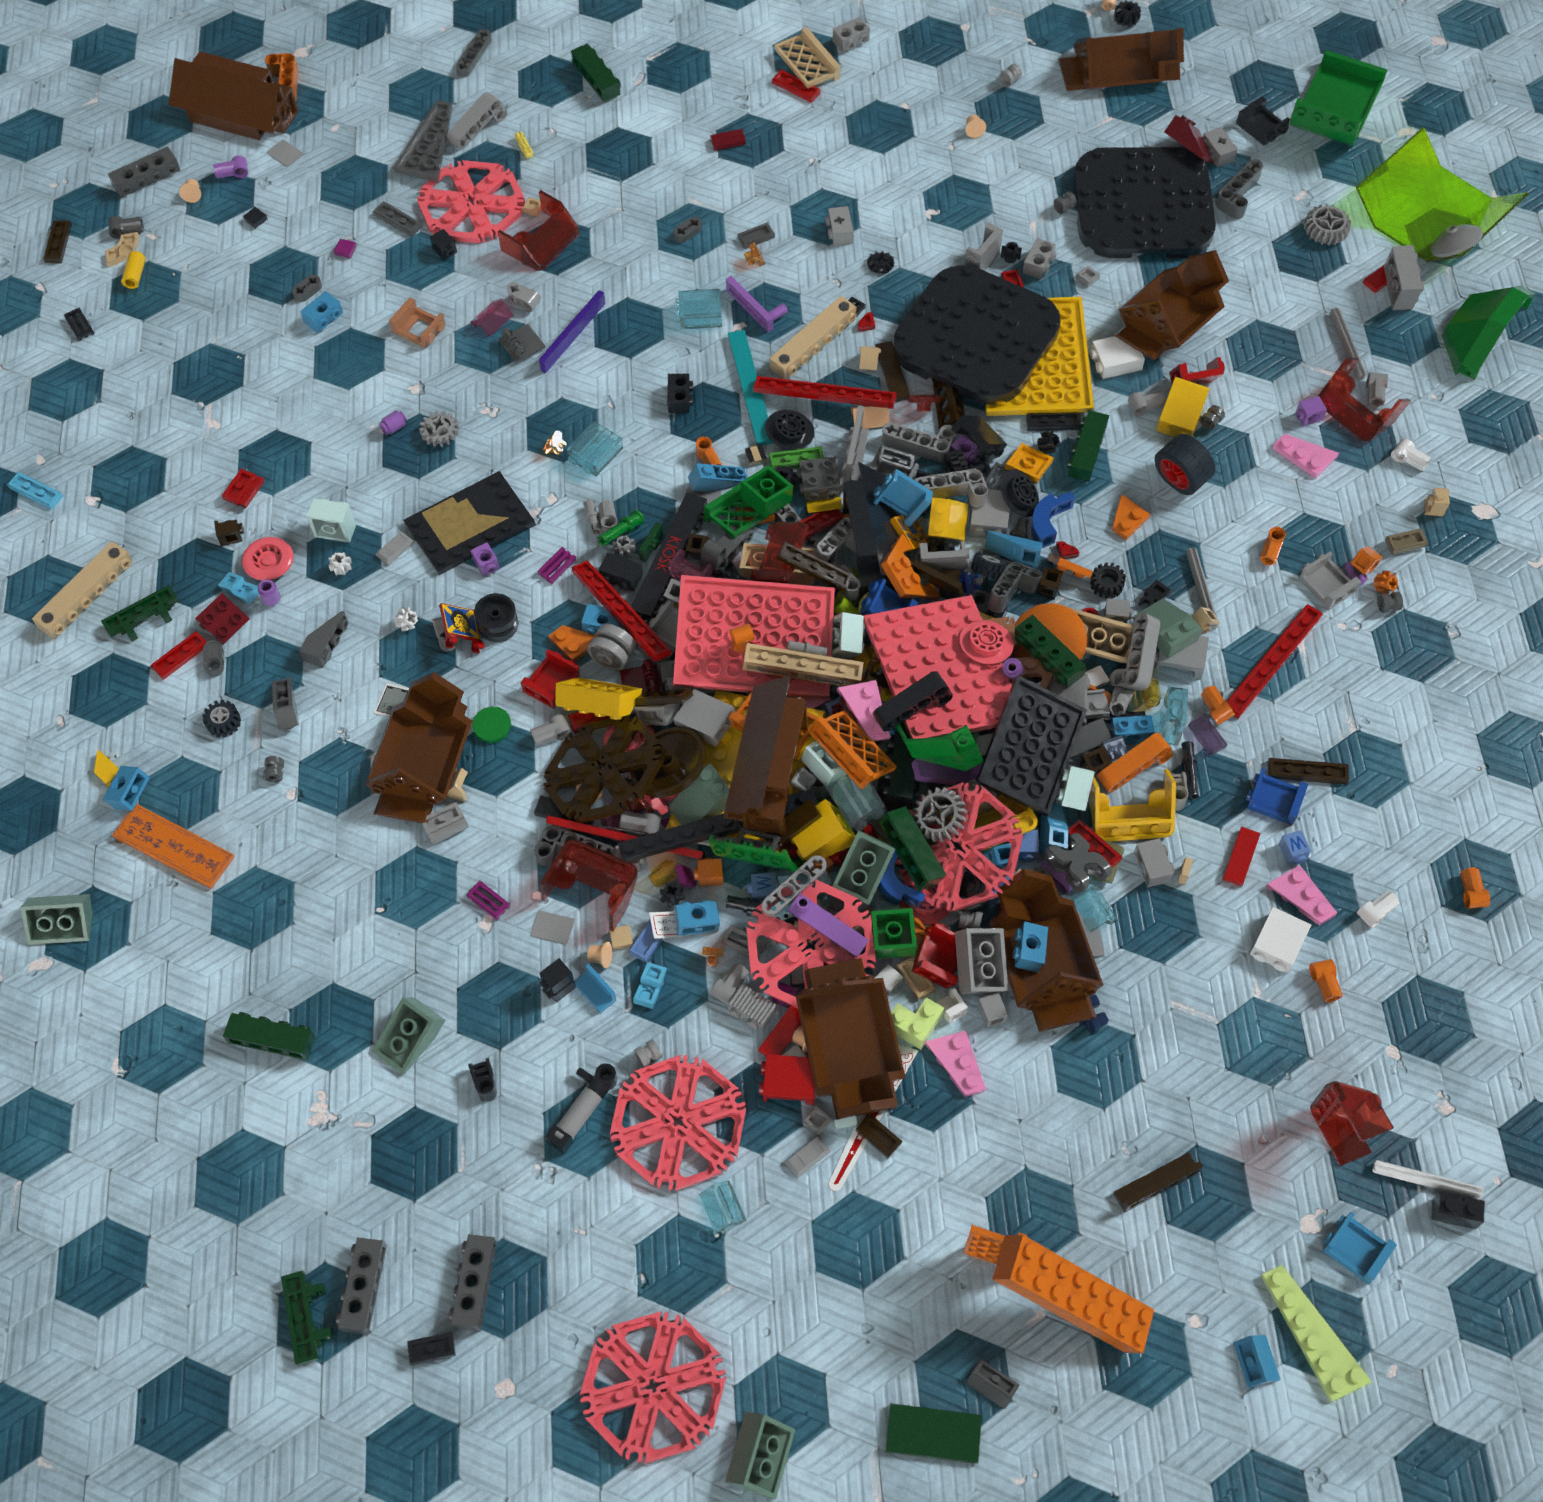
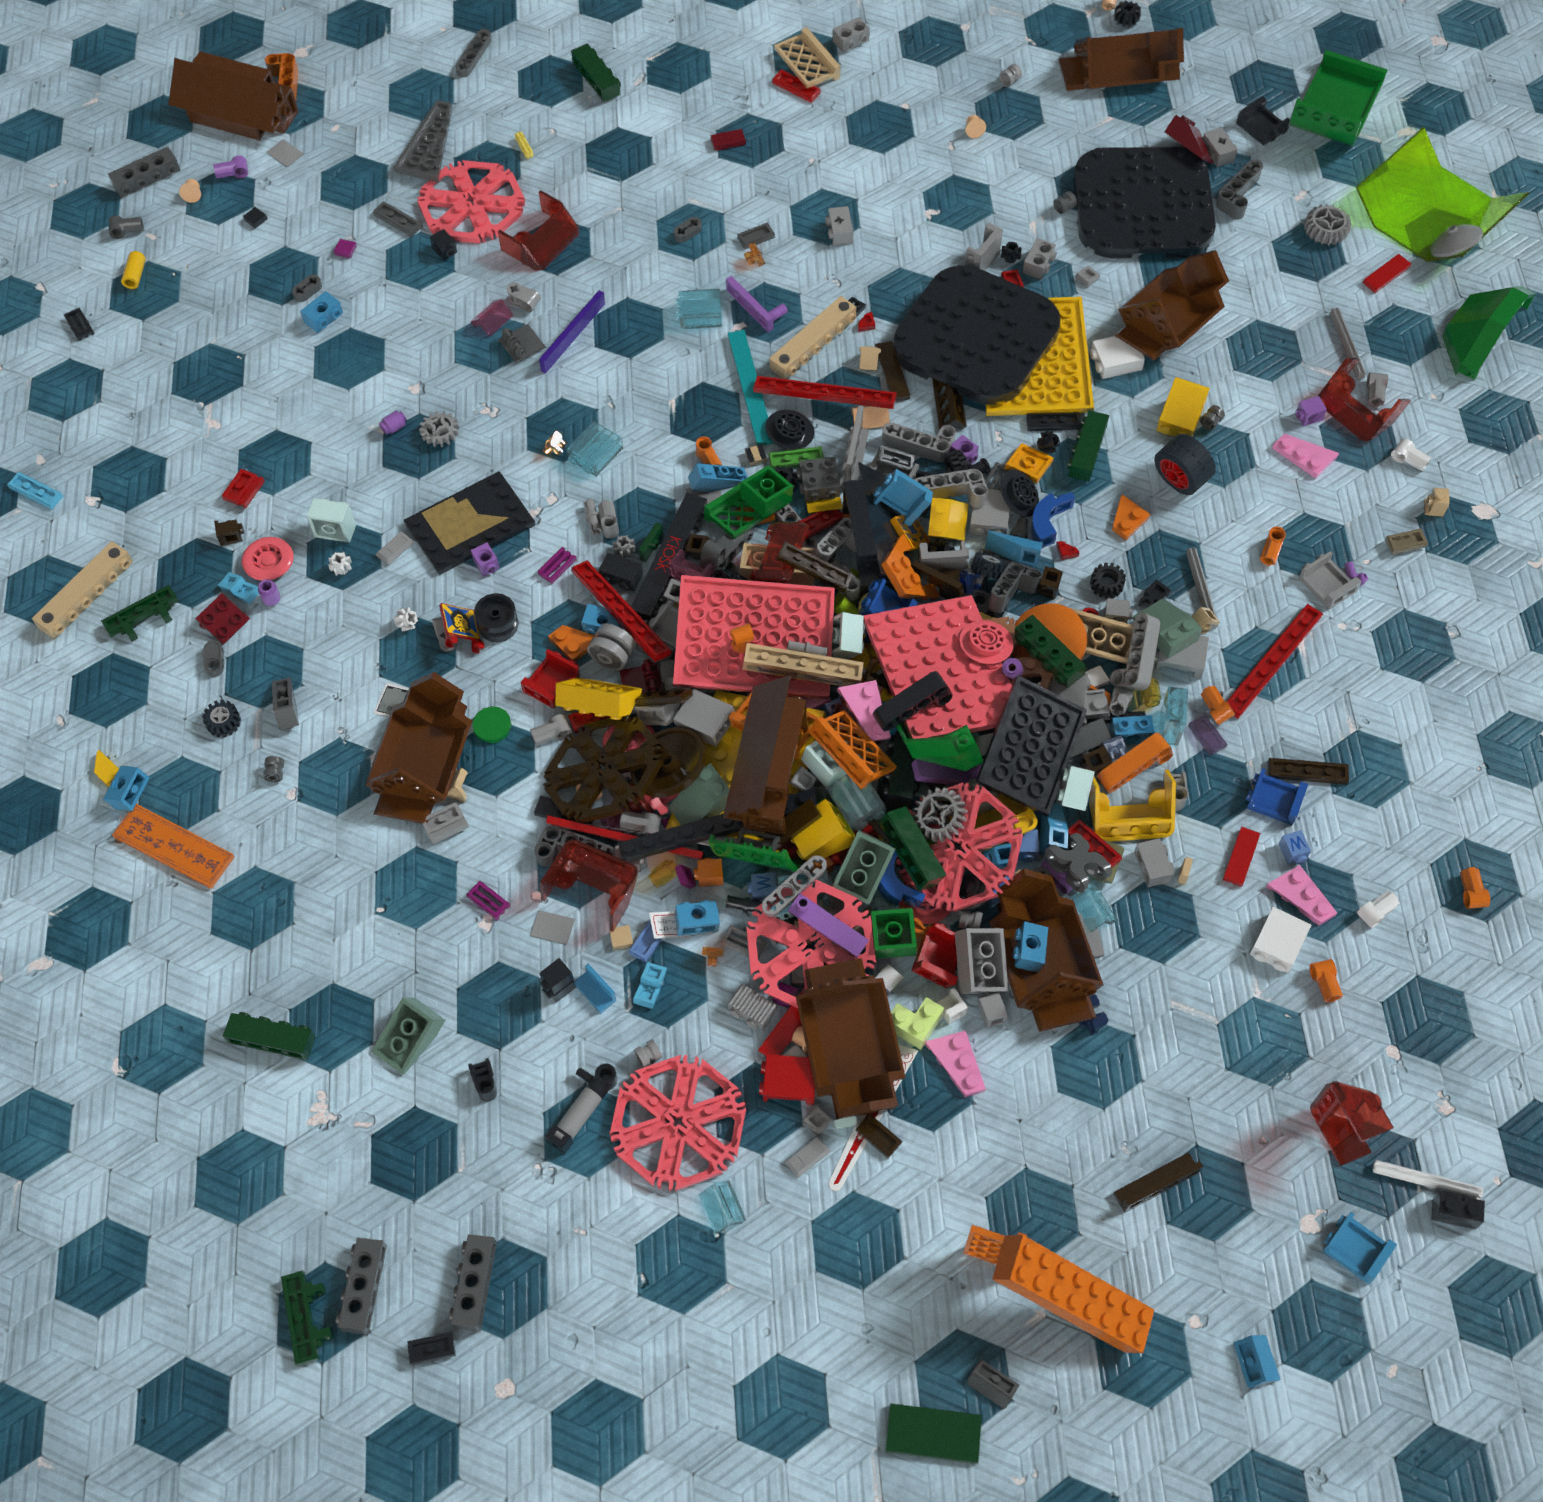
(57, 241): dark brown tile -> none
(57, 919): sand green slope -> none
(120, 252): tan tile -> none
(179, 655): red tile -> none
(320, 643): dark grey slope -> none
(408, 315): nougat window -> none
(475, 119): light grey beam -> none
(532, 207): tan tile -> none
(600, 954): light nougat piece -> none
(626, 525): green pin -> none
(638, 1371): coral plate -> none
(675, 890): black gear -> none
(678, 393): black brick -> none
(726, 987): light grey piece -> none
(760, 1455): sand green slope -> none
(886, 265): black gear -> none
(918, 985): tan tile -> none
(923, 401): clear red piece -> none
(990, 441): black panel -> none
(1063, 565): orange wing -> none
(1142, 403): light grey piece -> none
(1189, 762): black pin -> none
(1214, 370): red panel -> none
(1324, 1351): yellowish green wing -> none
(1366, 560): orange brick -> none
(1385, 582): orange gear -> none
(1388, 602): dark grey wheel -> none
(1403, 277): light grey brick -> none

